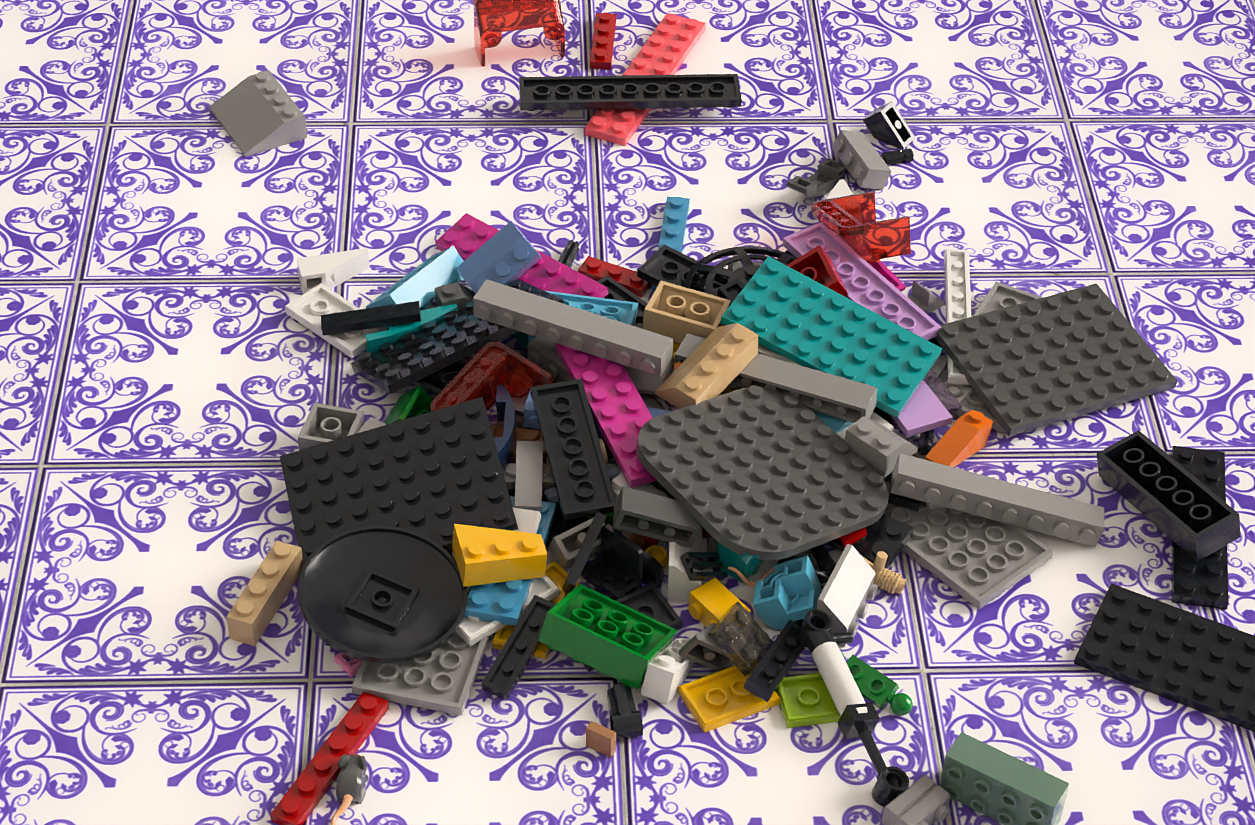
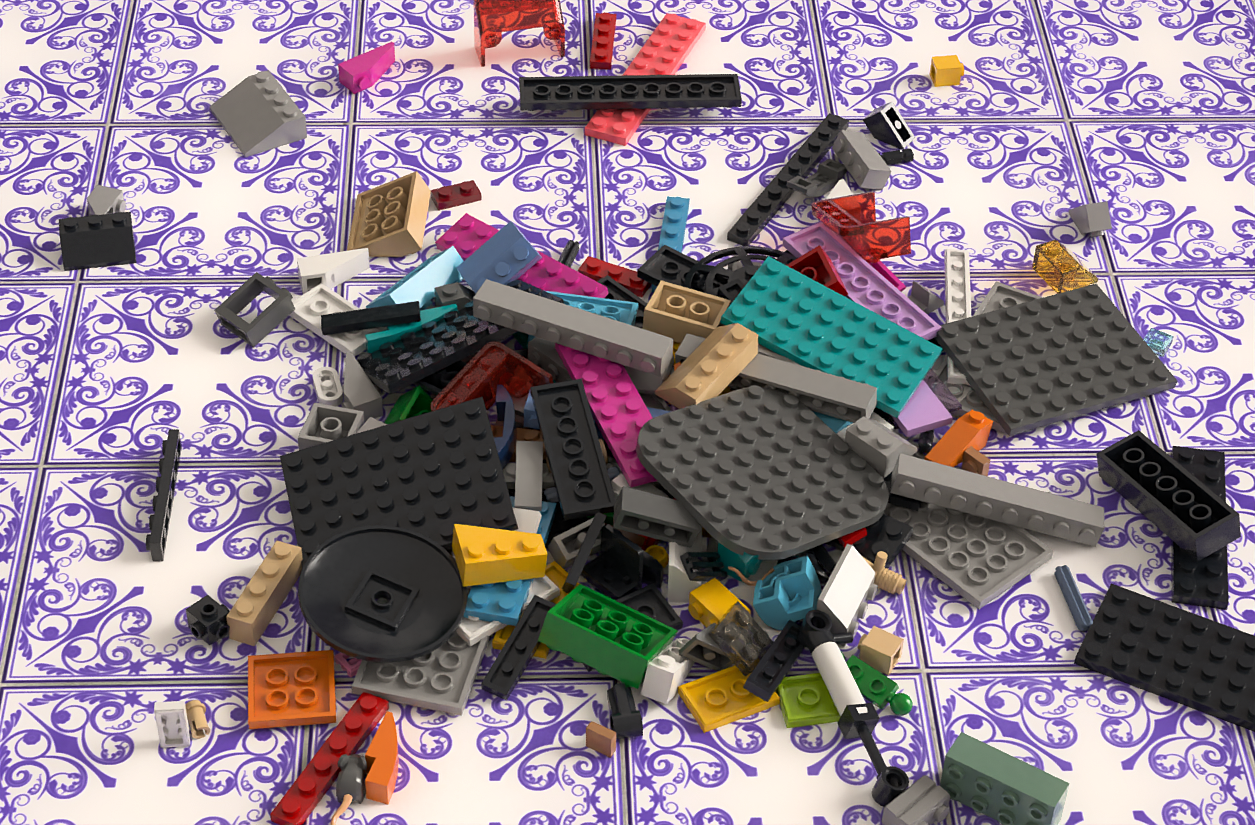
(97, 241): none -> black slope
(105, 201): none -> light grey slope
(163, 501): none -> black plate
(172, 724): none -> white plate
(196, 718): none -> tan pin
(208, 620): none -> black brick
(263, 323): none -> dark grey window
(291, 689): none -> orange plate
(327, 386): none -> white plate
(359, 390): none -> light grey slope
(366, 68): none -> dark pink slope
(382, 762): none -> orange slope
(391, 217): none -> tan slope
(456, 195): none -> dark red plate
(777, 192): none -> black plate
(880, 649): none -> tan brick
(946, 70): none -> yellow brick
(975, 462): none -> medium nougat plate
(1061, 267): none -> clear yellow slope
(1073, 598): none -> sand blue axle
(1092, 218): none -> light grey slope
(1158, 341): none -> clear light blue plate

